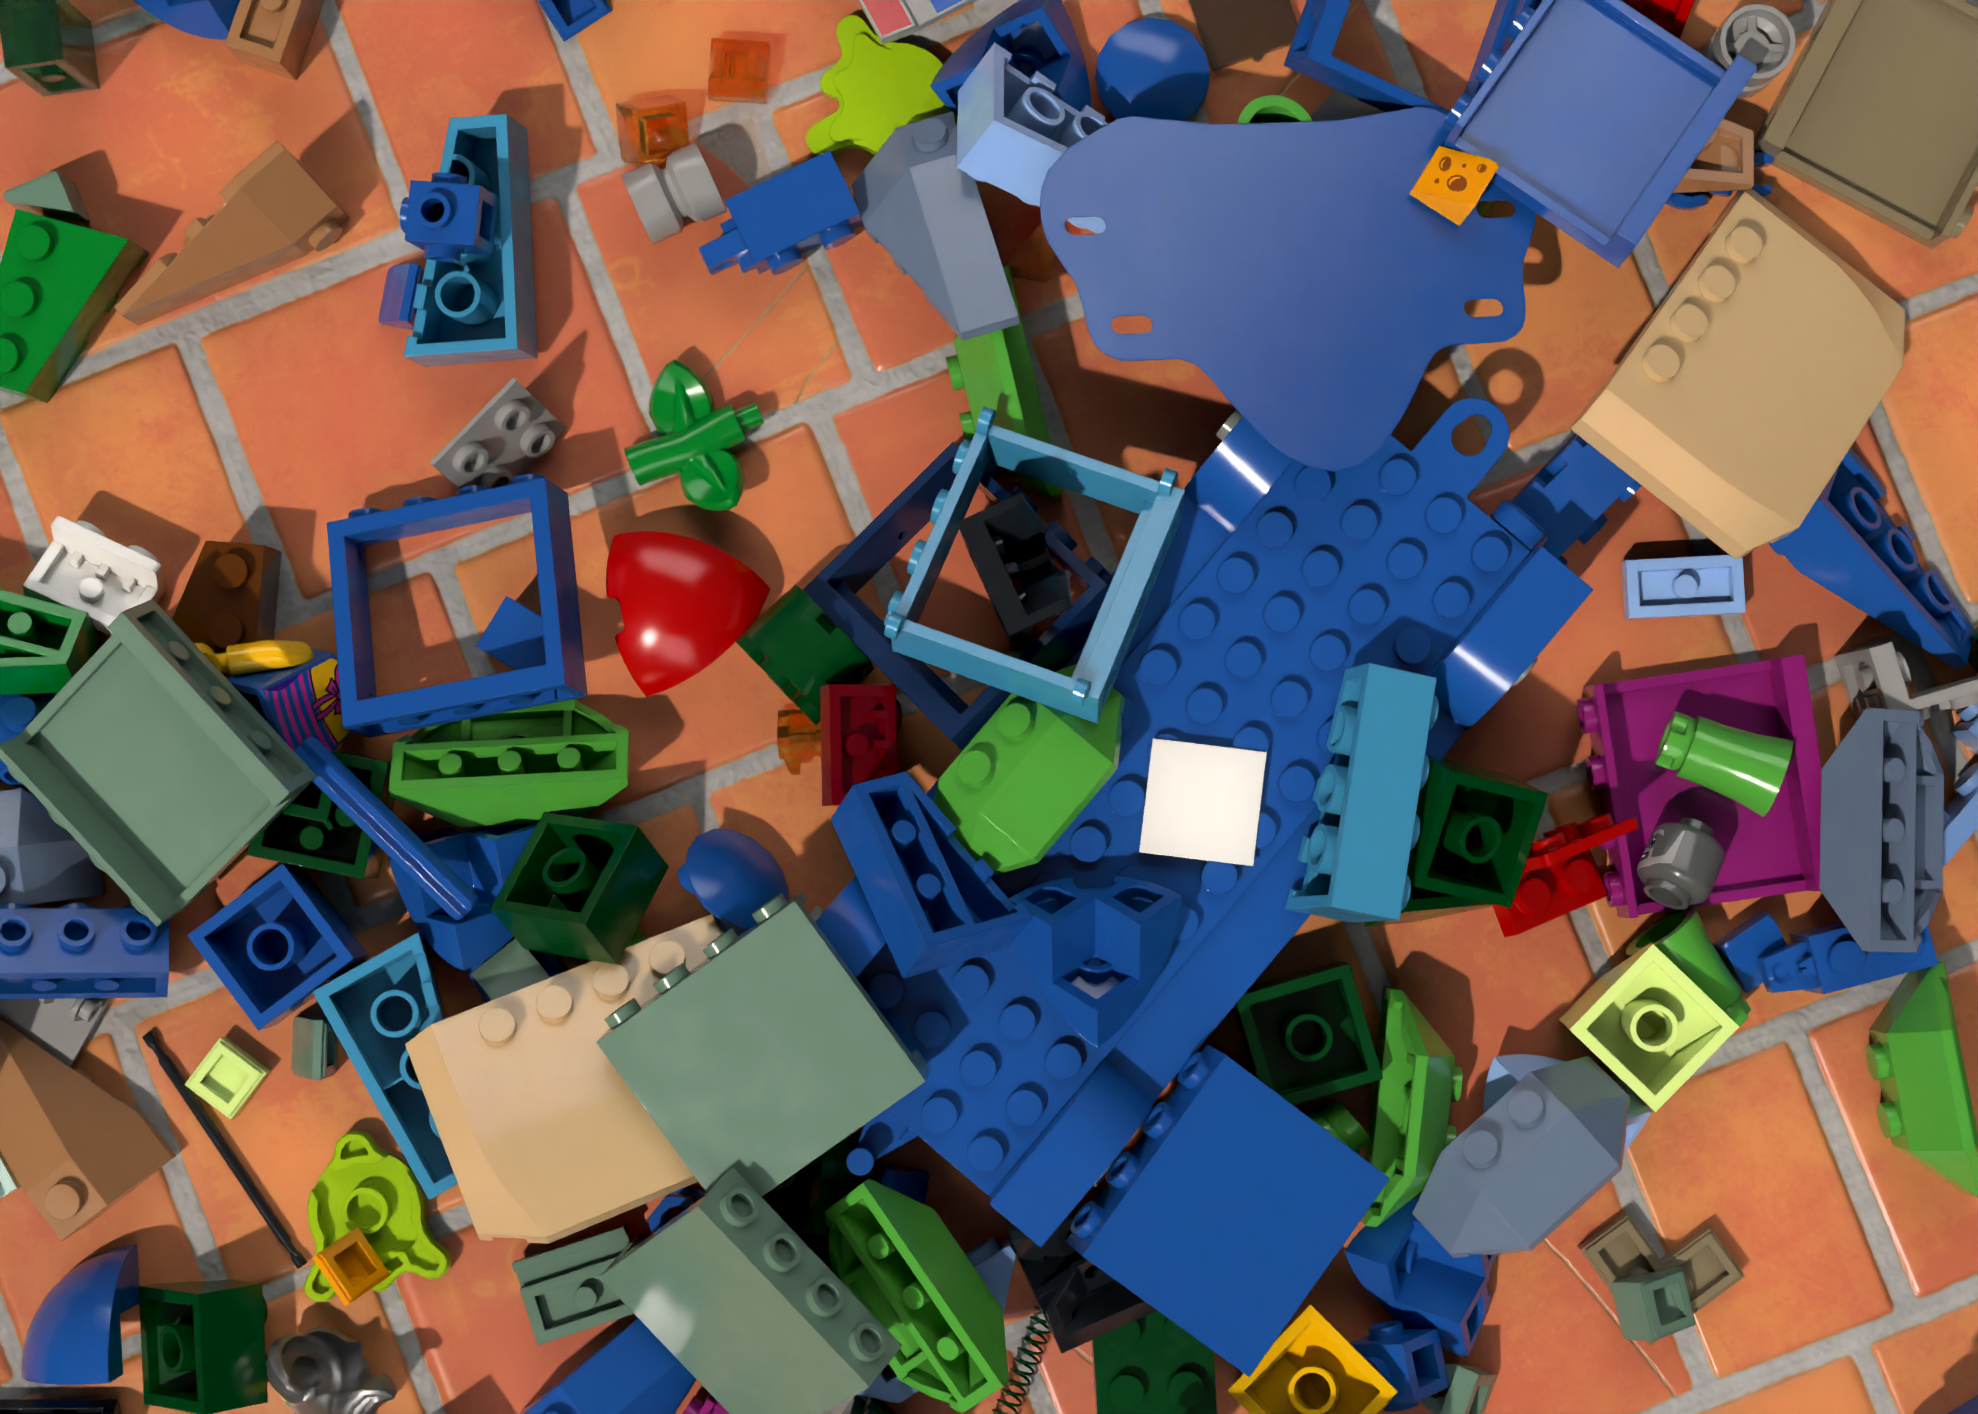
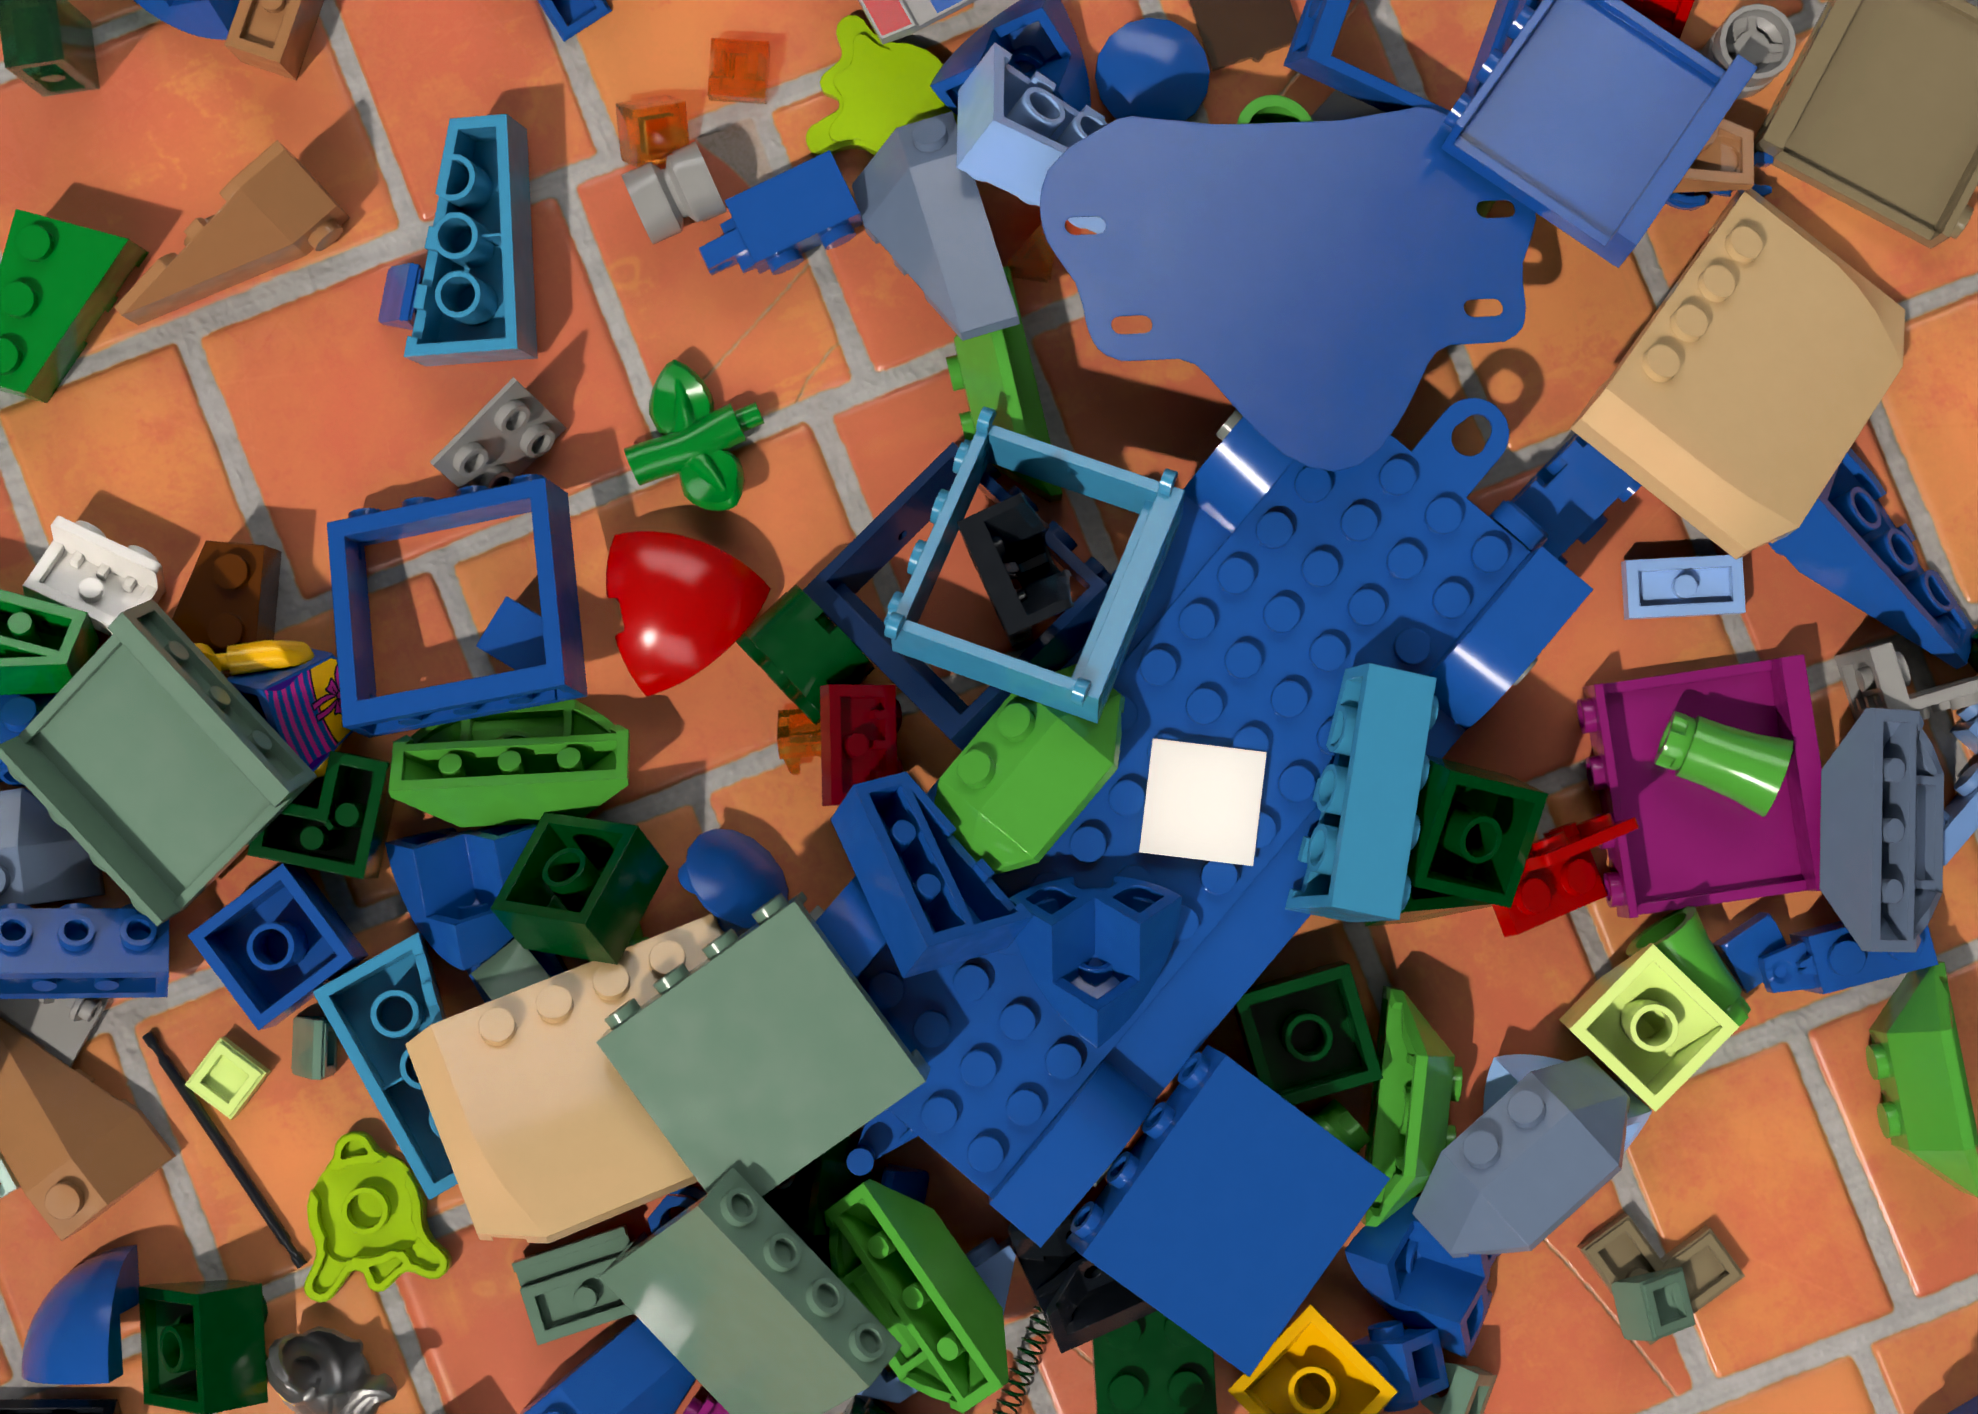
(49, 196): sand green slope -> none
(351, 1266): light orange slope -> none
(387, 830): blue axle -> none
(449, 217): blue brick -> none
(1453, 182): light orange slope -> none
(1680, 863): dark grey head -> none

